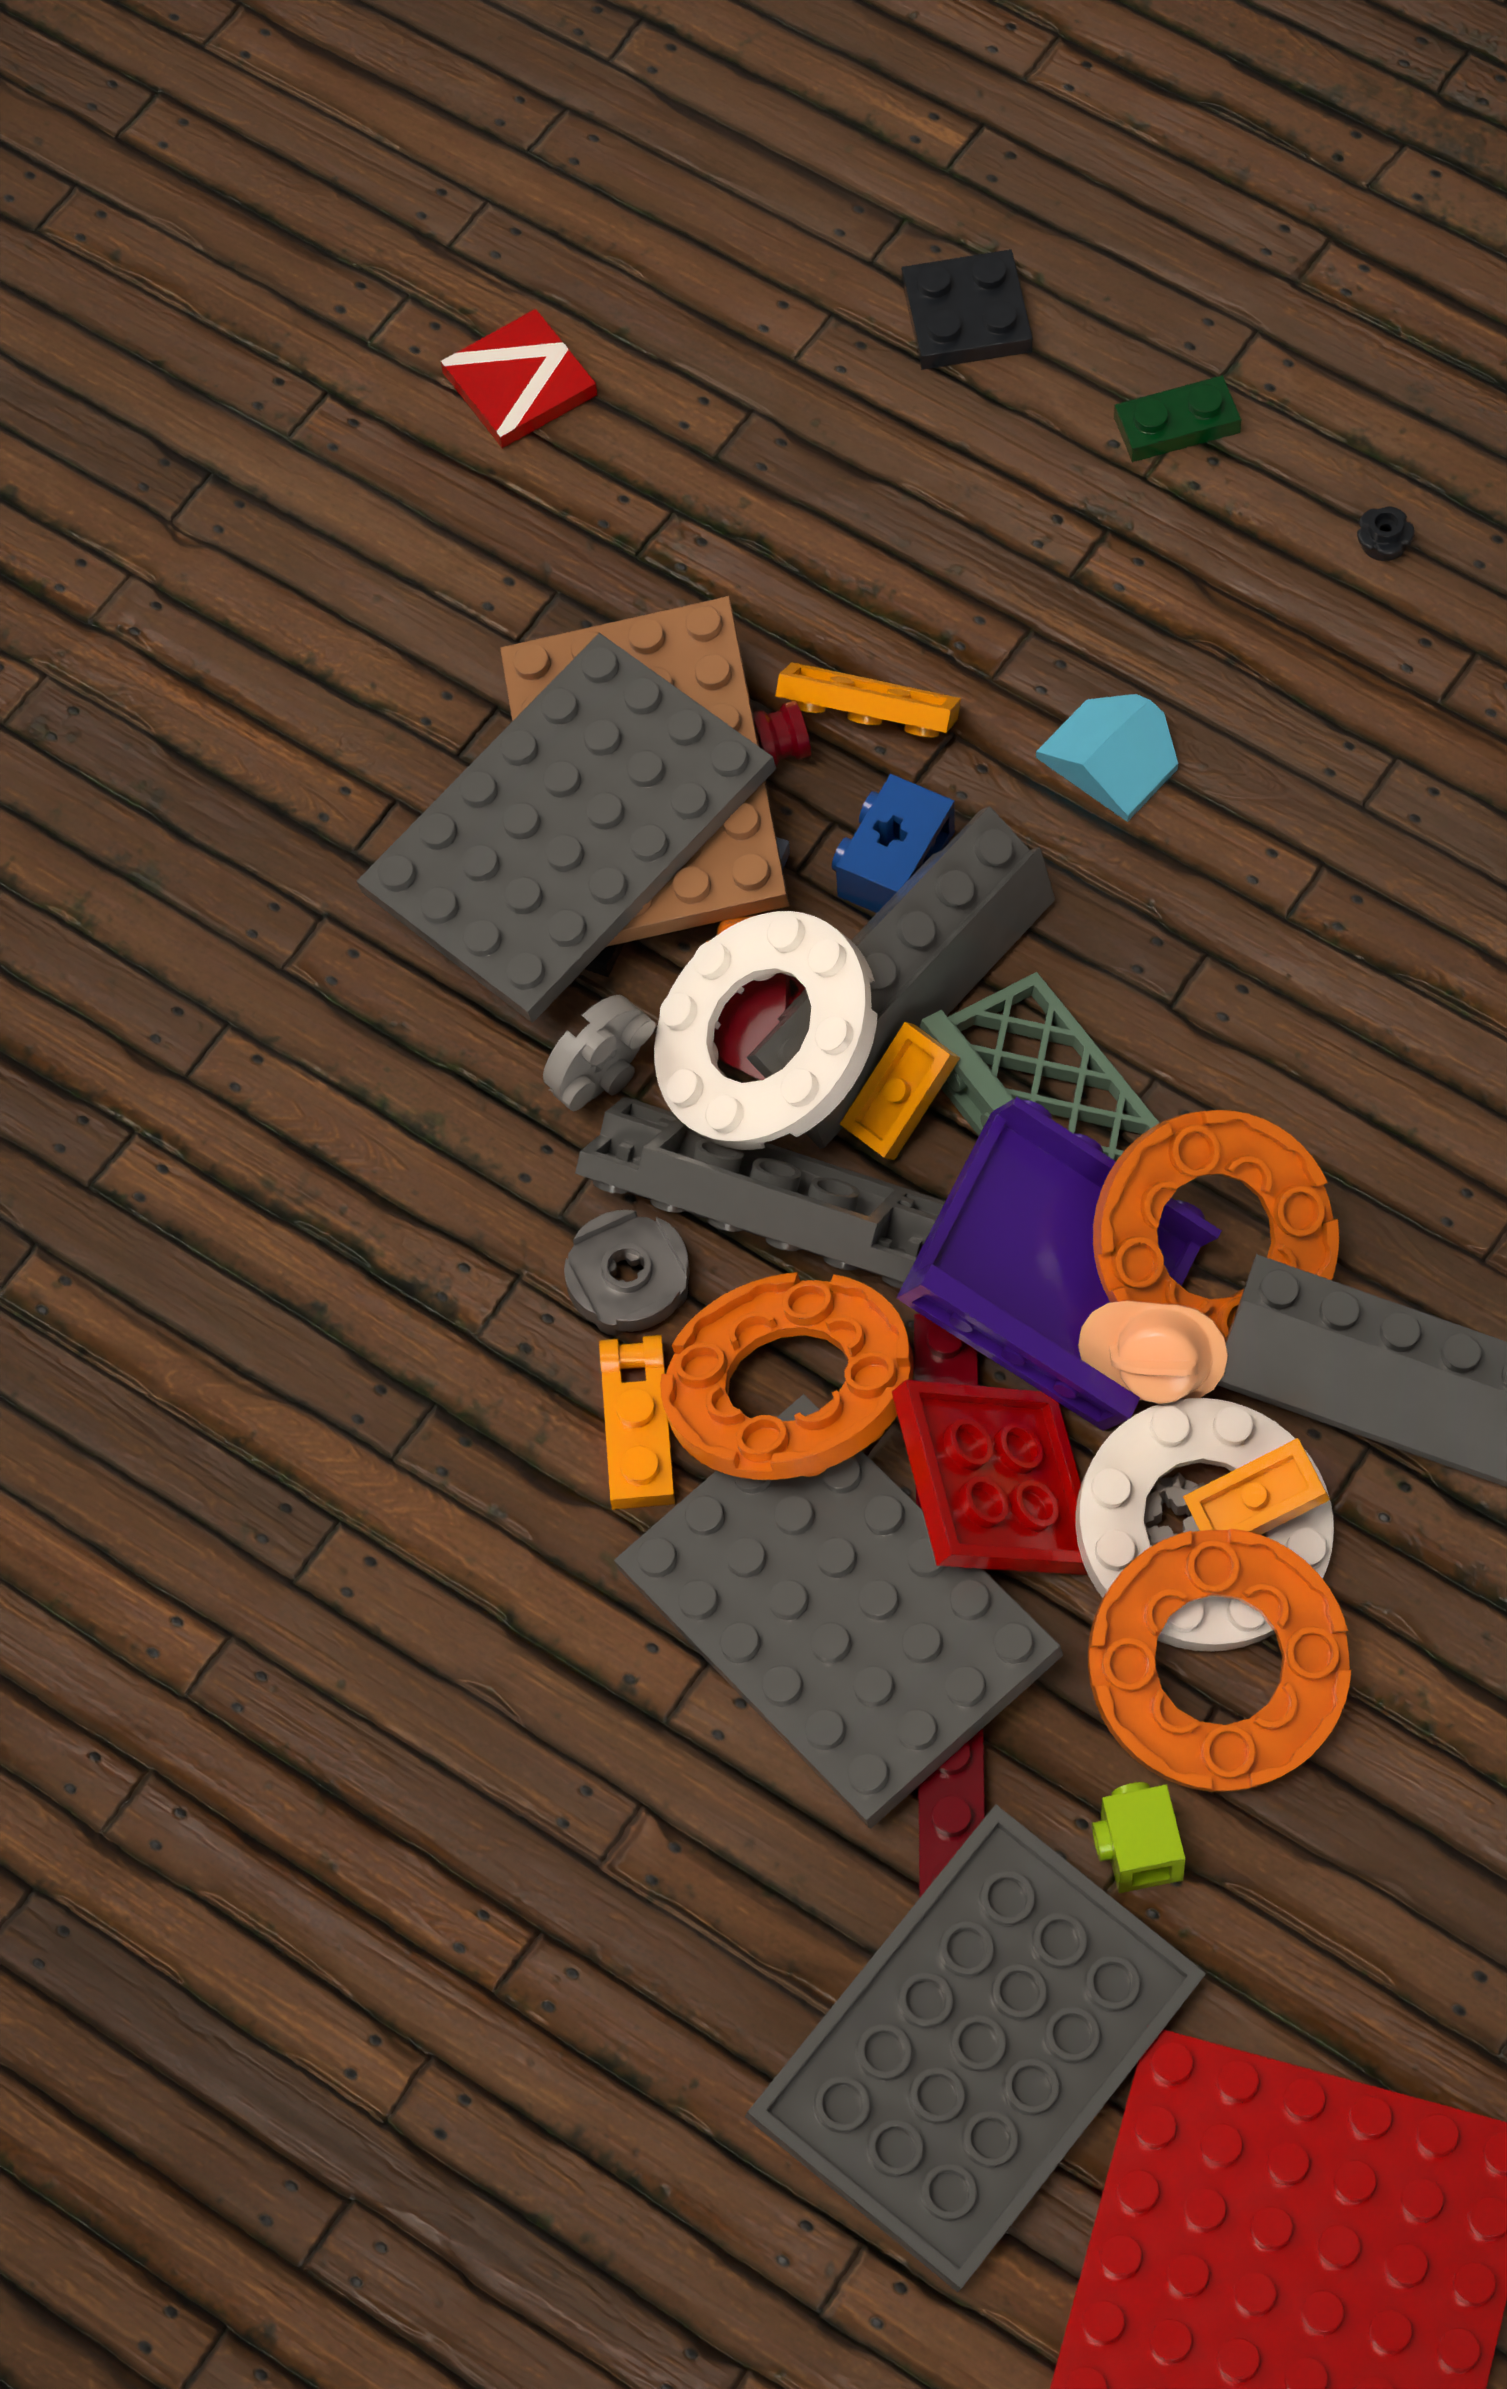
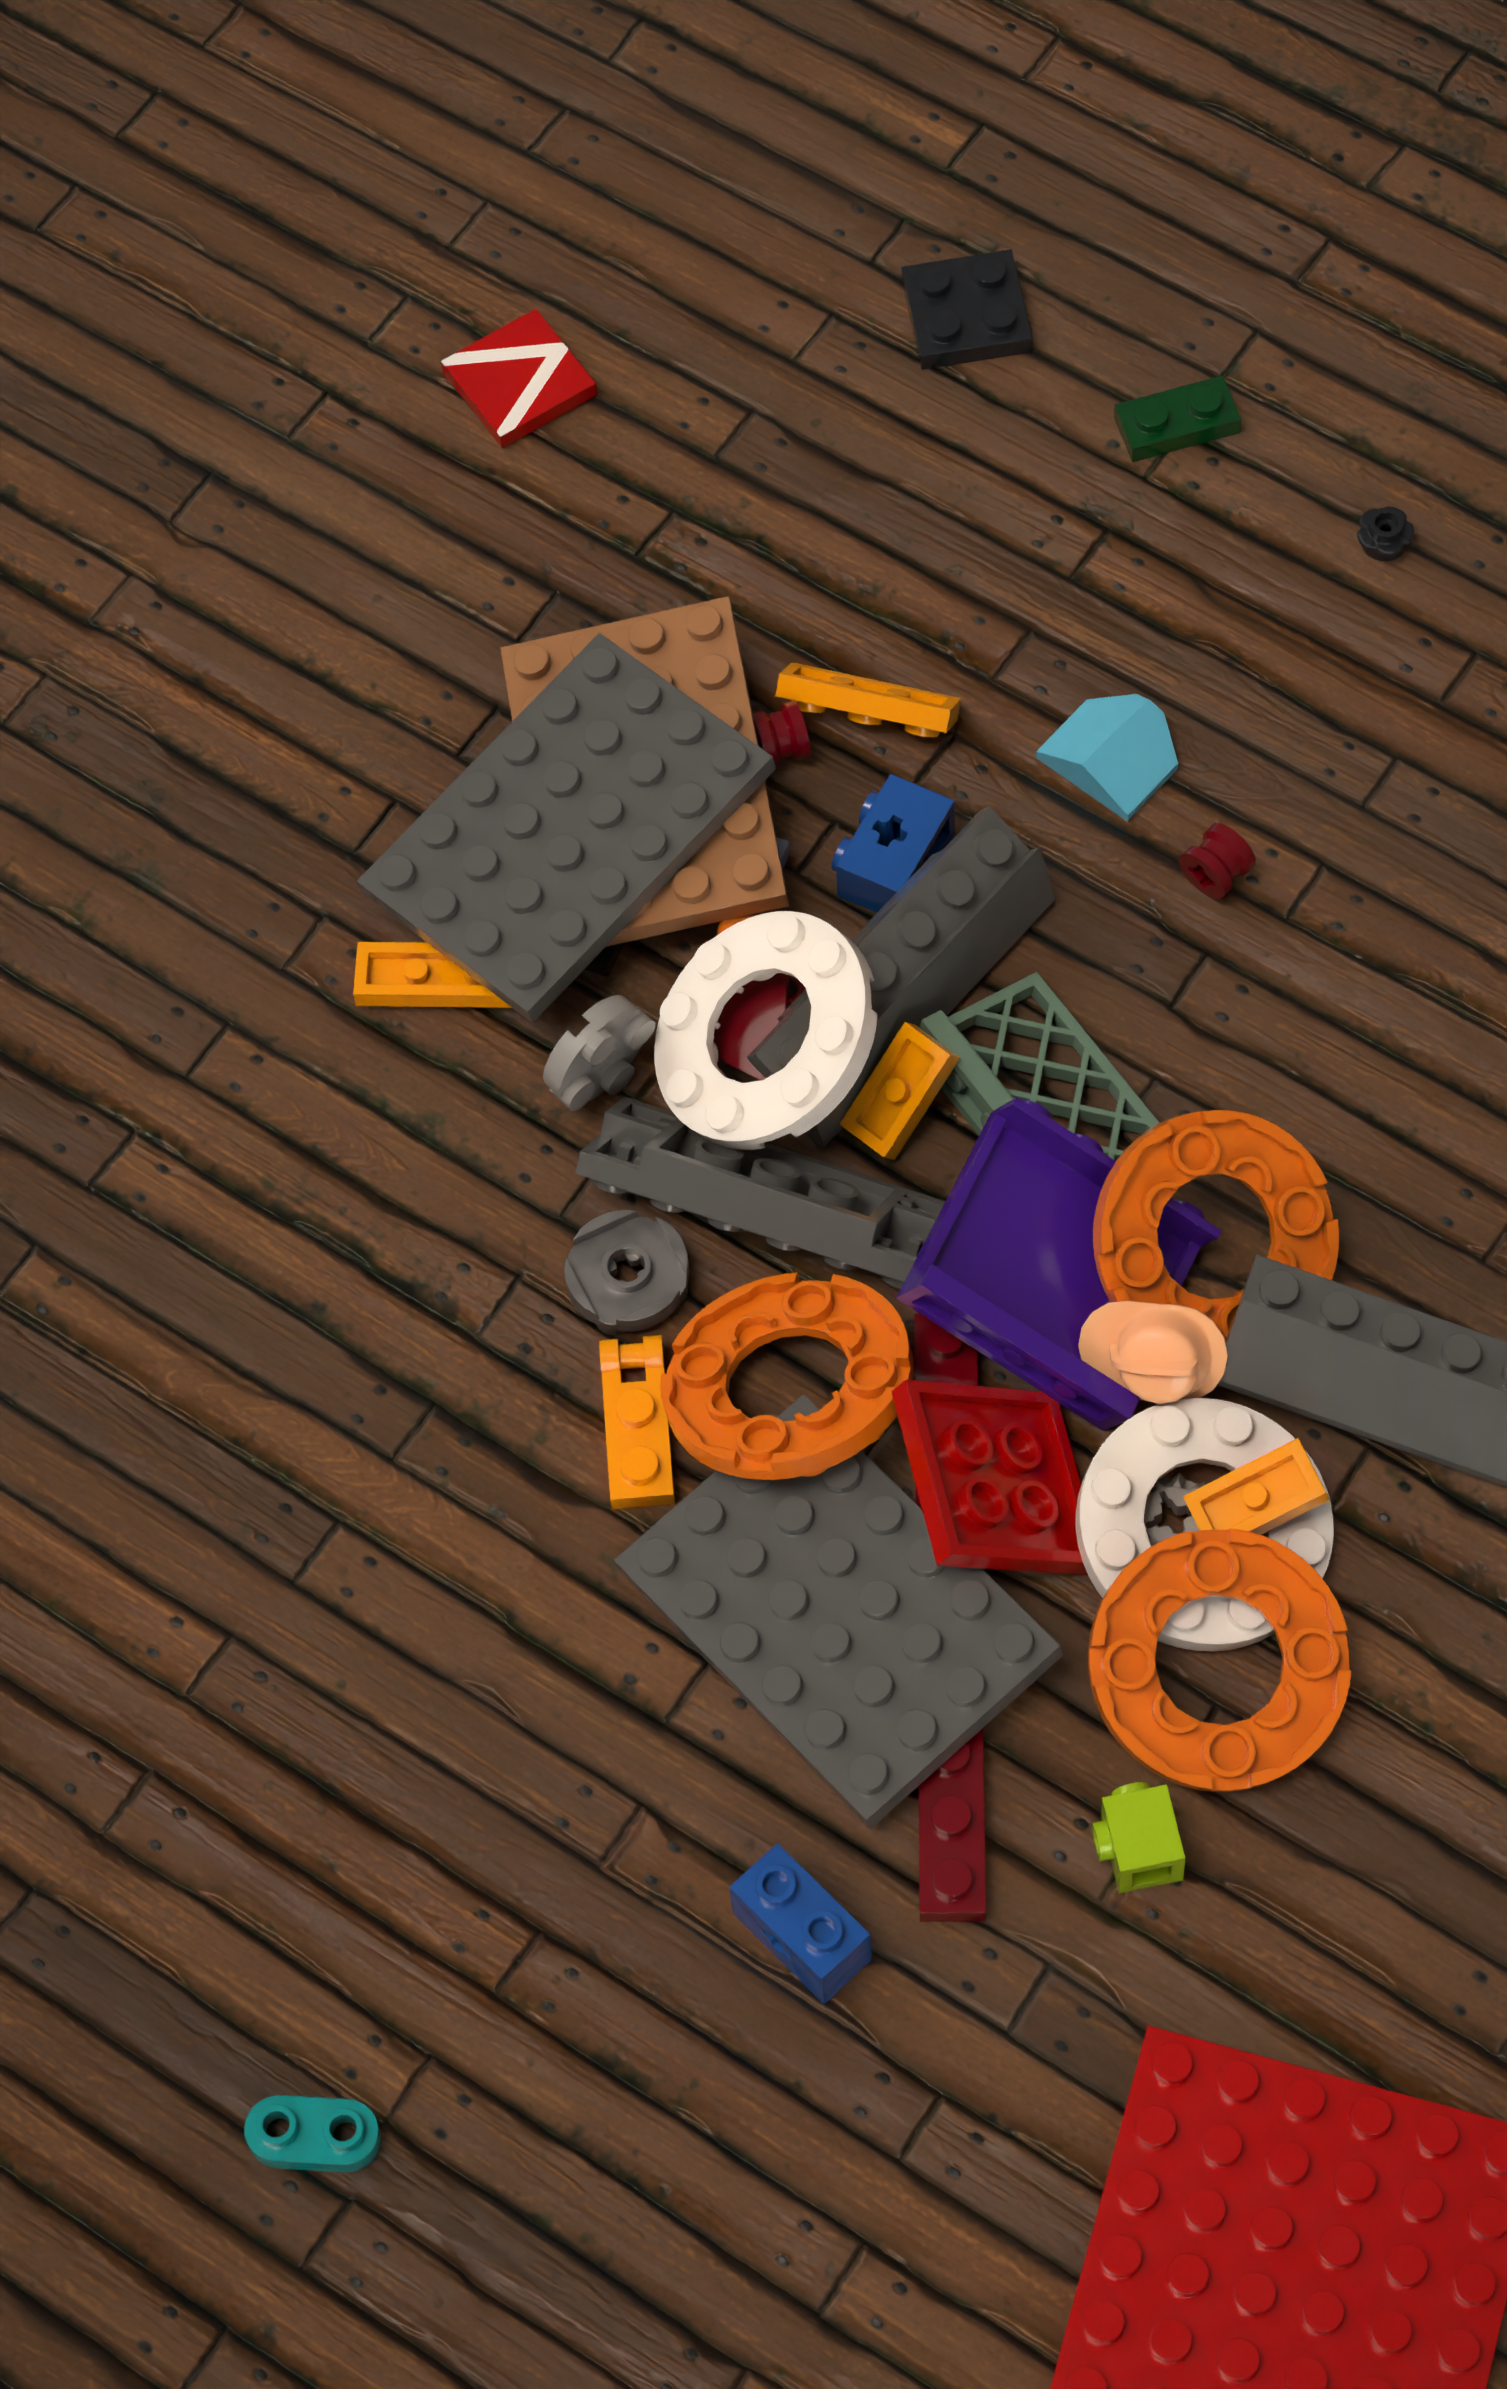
(310, 2134): none -> teal plate
(415, 977): none -> light orange plate
(800, 1923): none -> blue brick
(975, 2047): dark grey plate -> none
(1217, 861): none -> dark red wheel

